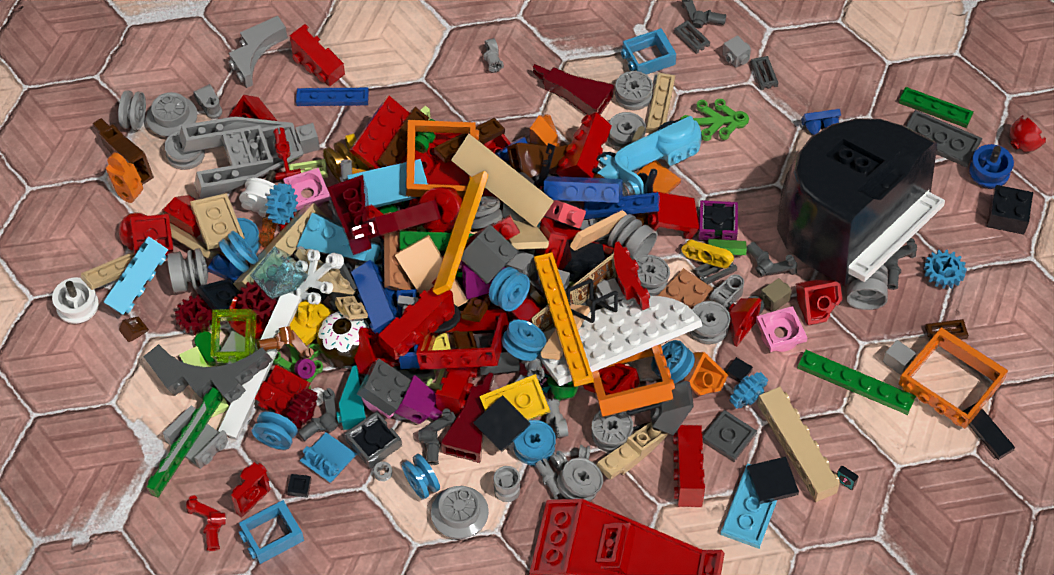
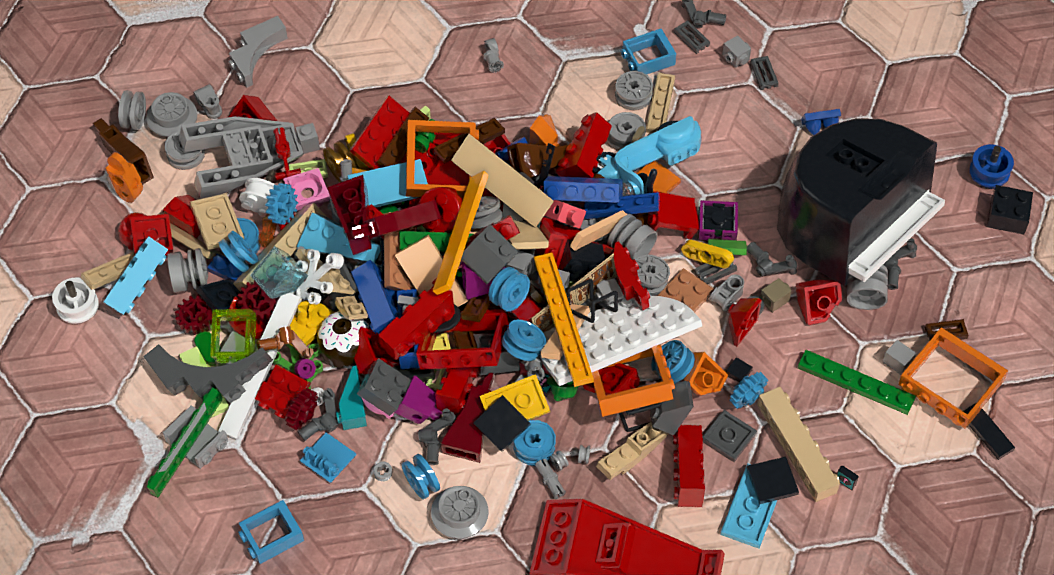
(132, 328): reddish brown slope -> none
(215, 520): red pin -> none
(253, 488): red plate -> none
(274, 430): dark azure wheel -> none
(299, 485): black tile -> none
(315, 57): red wedge -> none
(332, 96): blue tile -> none
(373, 439): piece -> none
(507, 483): light grey wheel -> none
(556, 419): light grey connector -> none
(580, 479): light grey wheel -> none
(583, 93): dark red piece -> none
(611, 430): light grey wheel -> none
(714, 321): light grey wheel -> none
(717, 120): bright green plant -> none
(782, 318): bright pink piece -> none
(936, 107): green tile -> none
(951, 141): dark grey tile -> none
(951, 275): dark azure gear -> none
(1026, 135): red cylinder -> none

